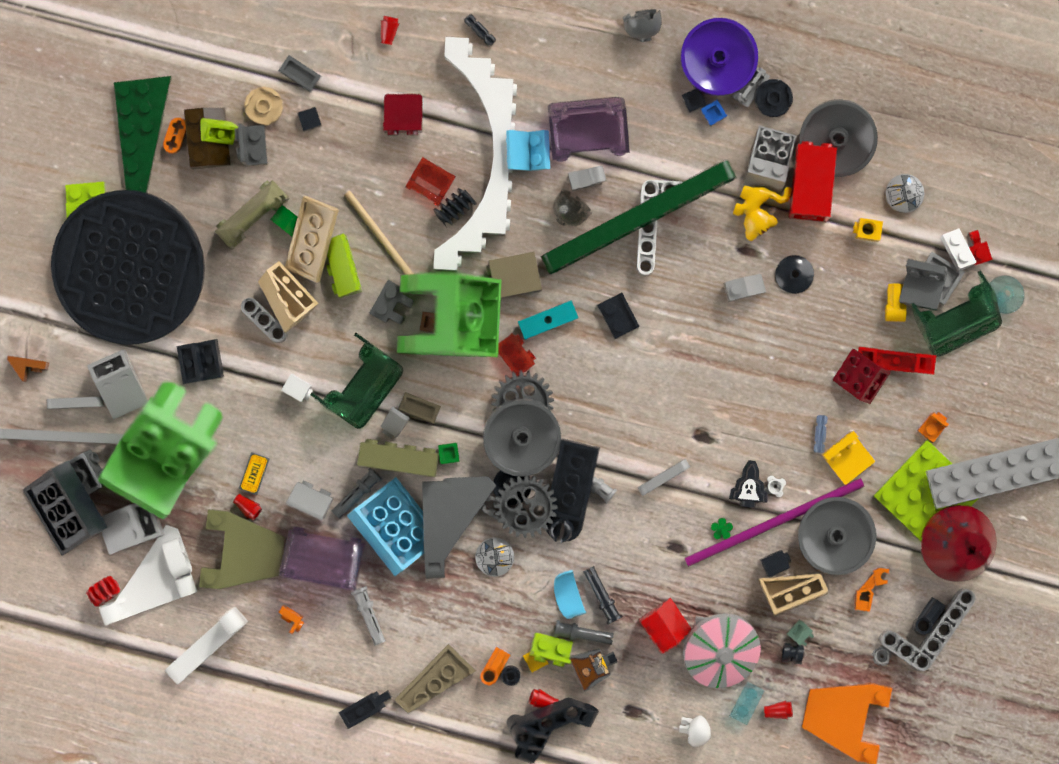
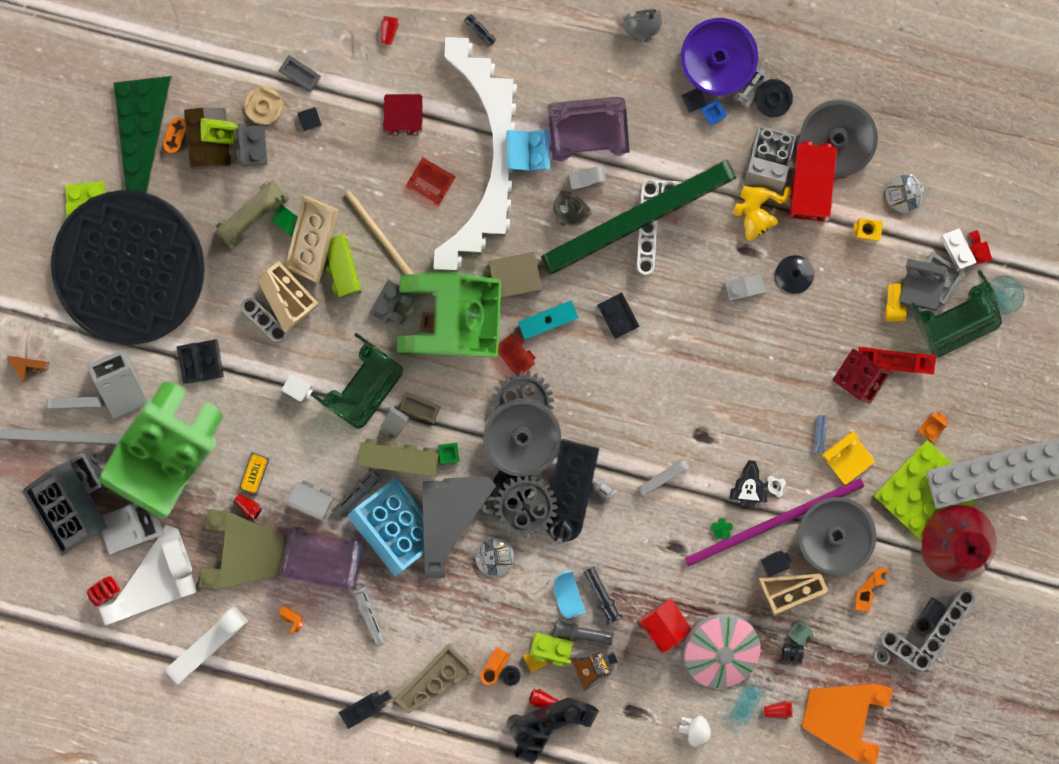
(454, 206): black piece -> none

